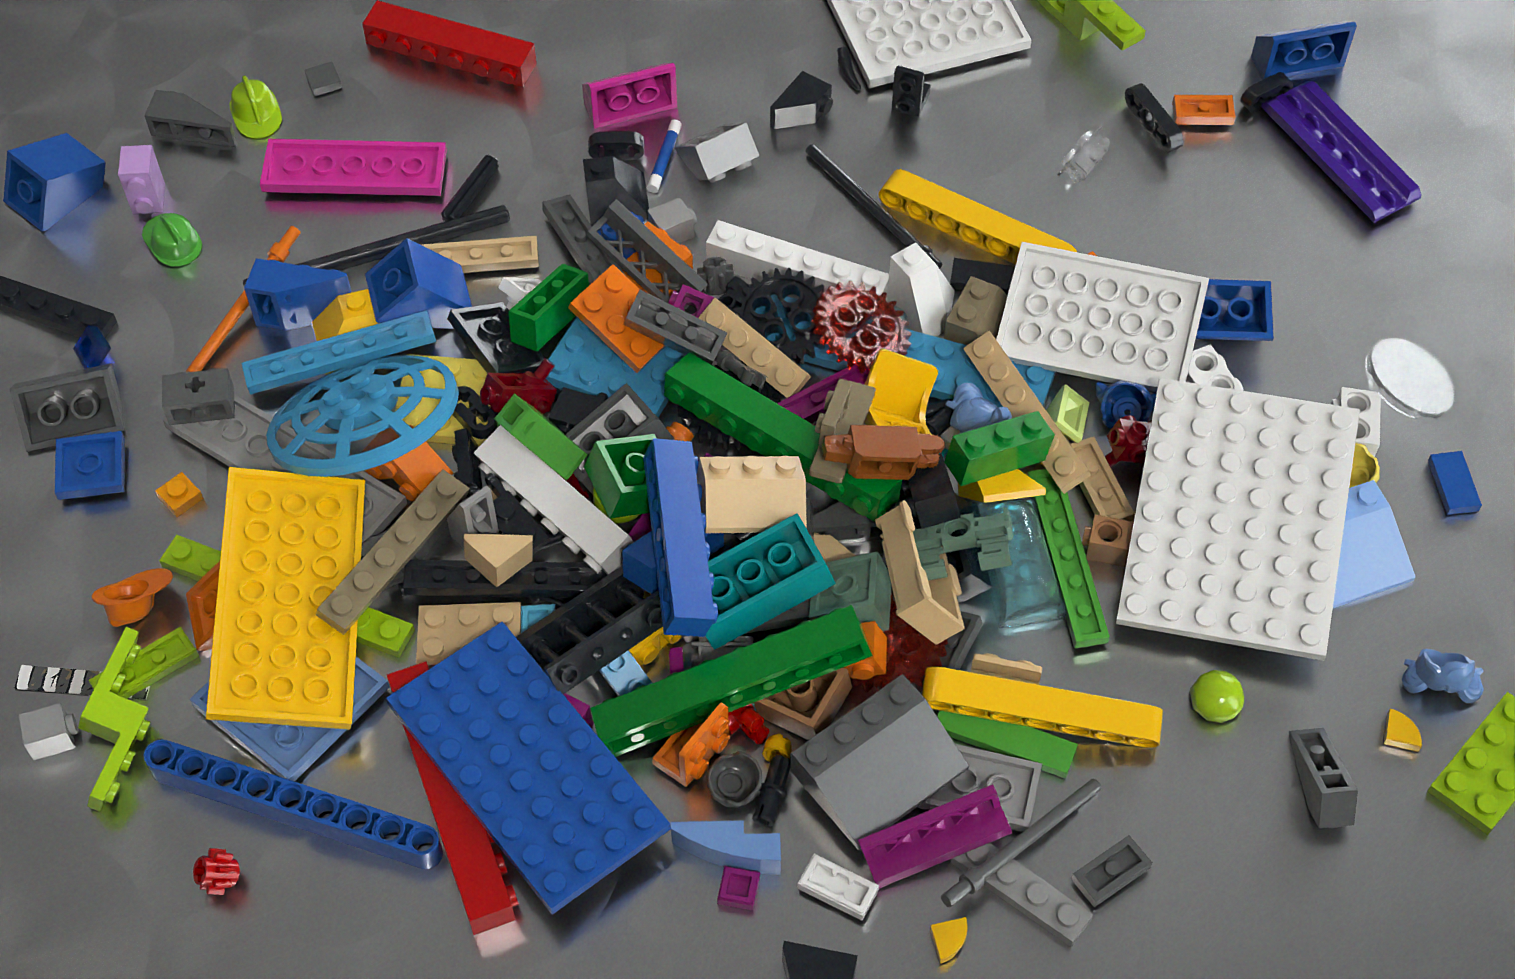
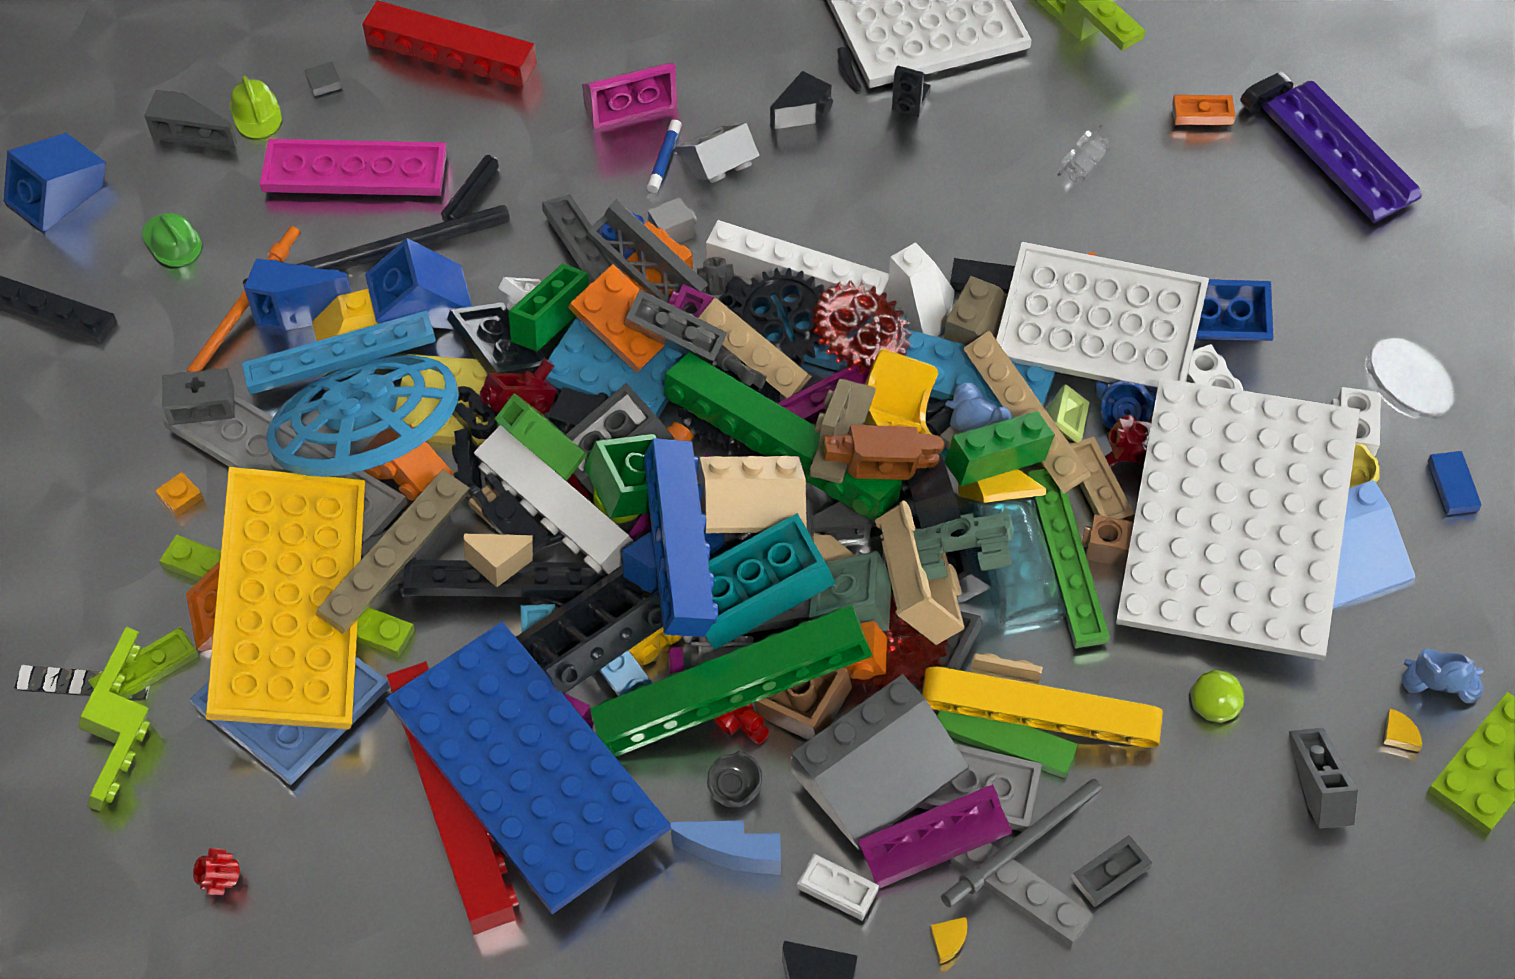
(48, 731): light grey brick -> none
(67, 406): dark grey slope -> none
(90, 465): blue plate -> none
(92, 347): clear blue plate -> none
(132, 597): orange piece -> none
(141, 179): lavender brick -> none
(303, 815): blue beam -> none
(451, 627): tan plate -> none
(473, 516): light grey slope -> none
(491, 253): tan plate -> none
(611, 180): black slope -> none
(616, 145): black beam -> none
(688, 751): orange bracket -> none
(738, 888): magenta tile -> none
(772, 791): black axle -> none
(775, 746): yellow hinge -> none
(867, 201): black bar -> none
(962, 216): yellow beam -> none
(1154, 117): black beam -> none
(1303, 49): blue slope -> none

